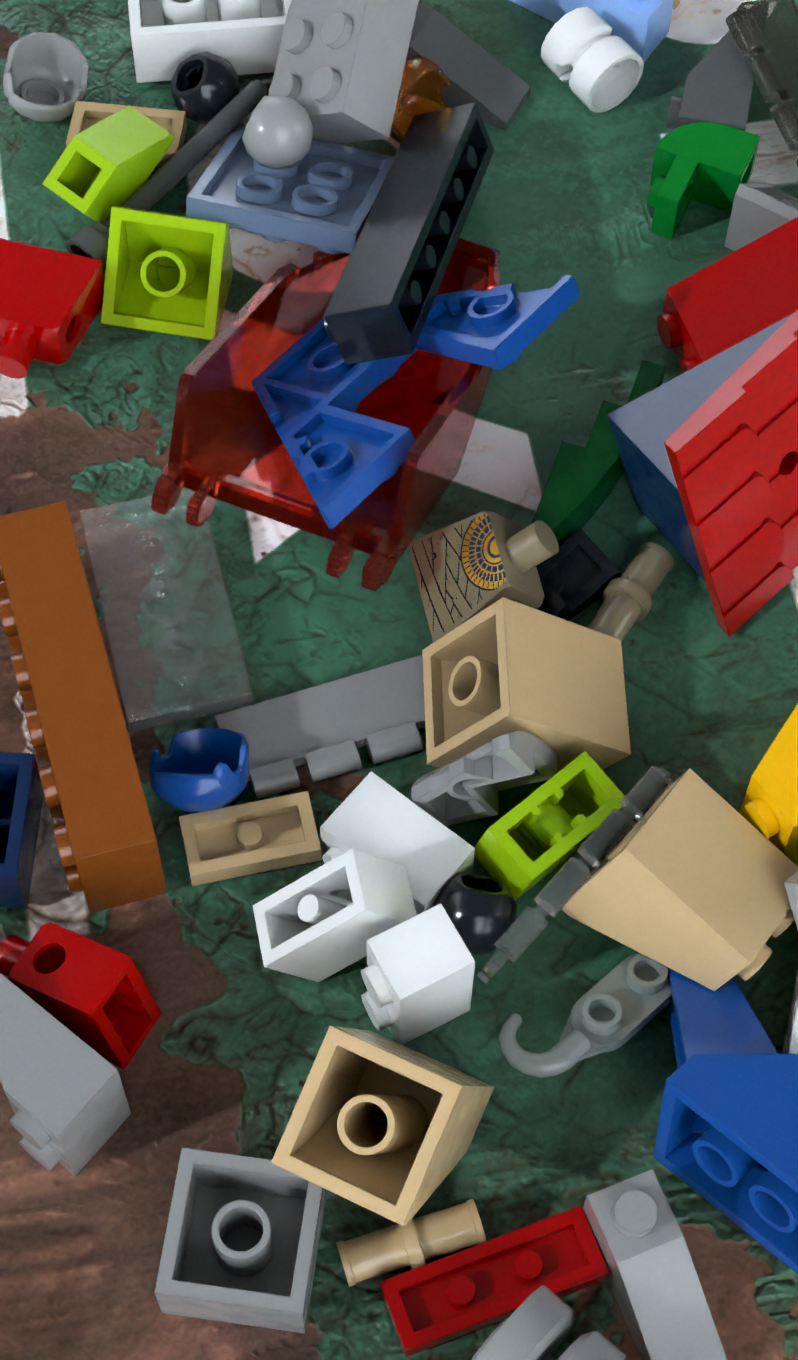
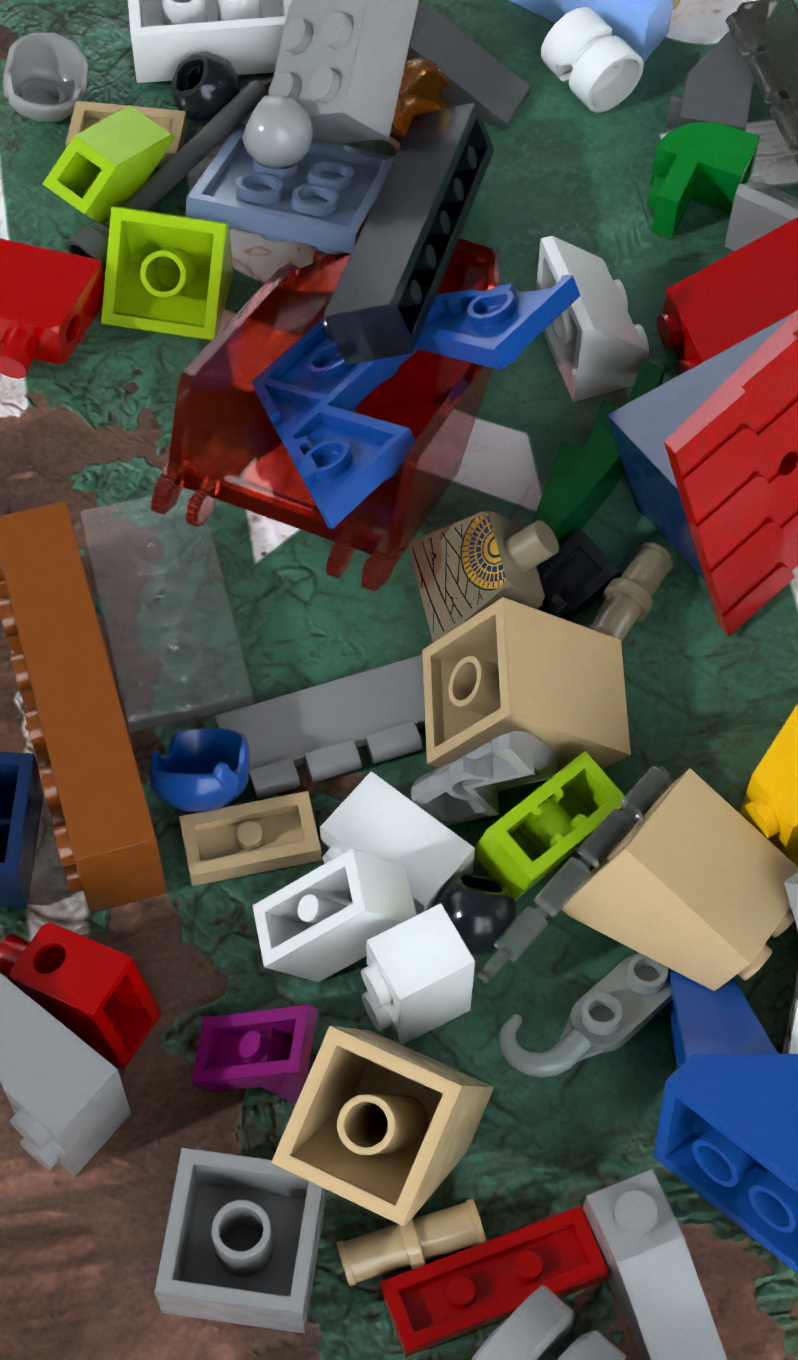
(256, 1051): none -> magenta slope
(595, 336): none -> white slope

